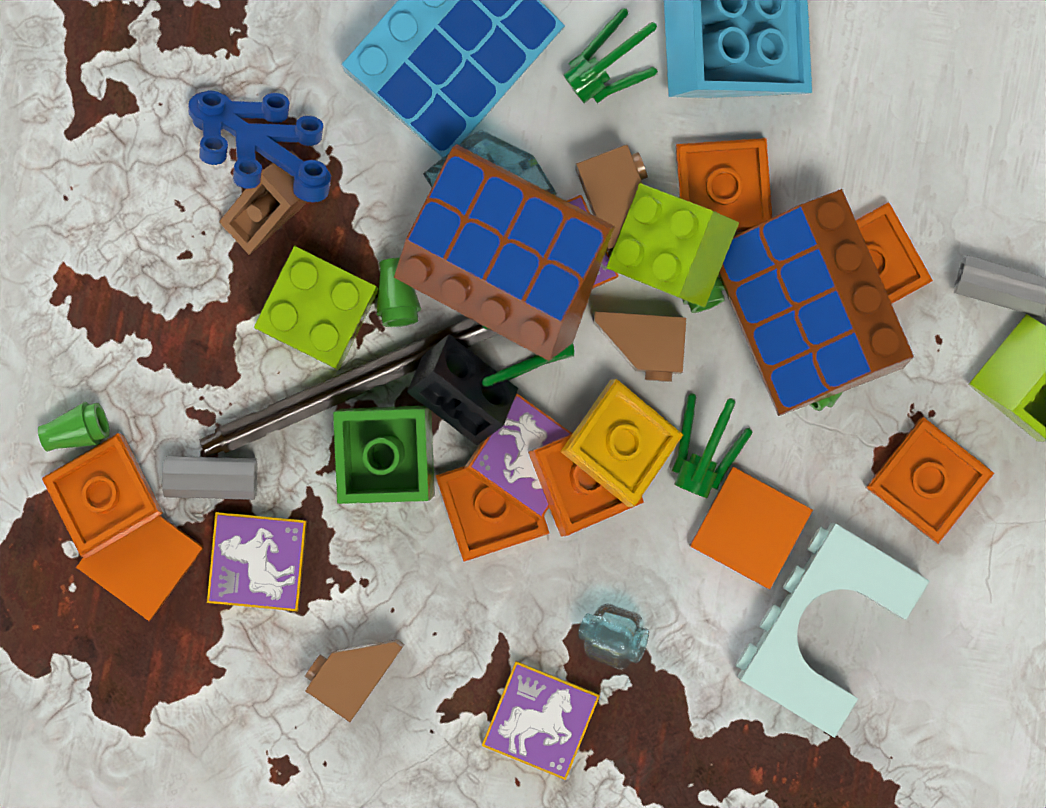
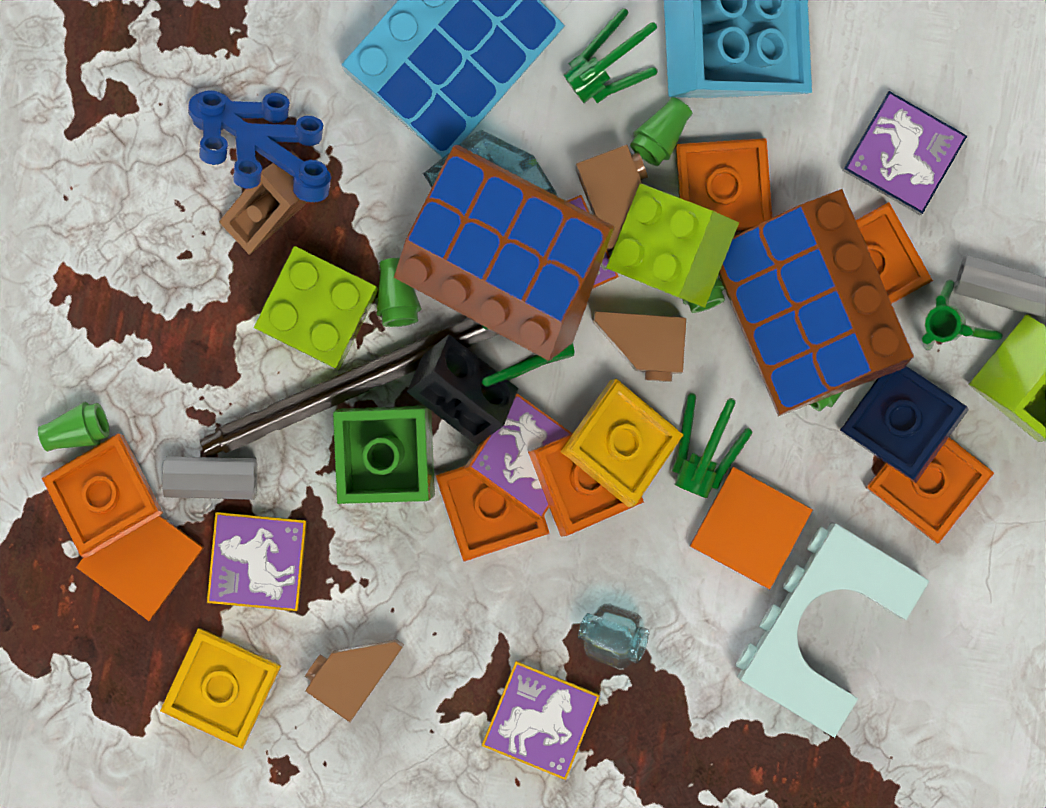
(220, 688): none -> yellow tile
(661, 132): none -> bright green cone
(904, 153): none -> tile
(904, 421): none -> dark blue tile
(948, 323): none -> green plant

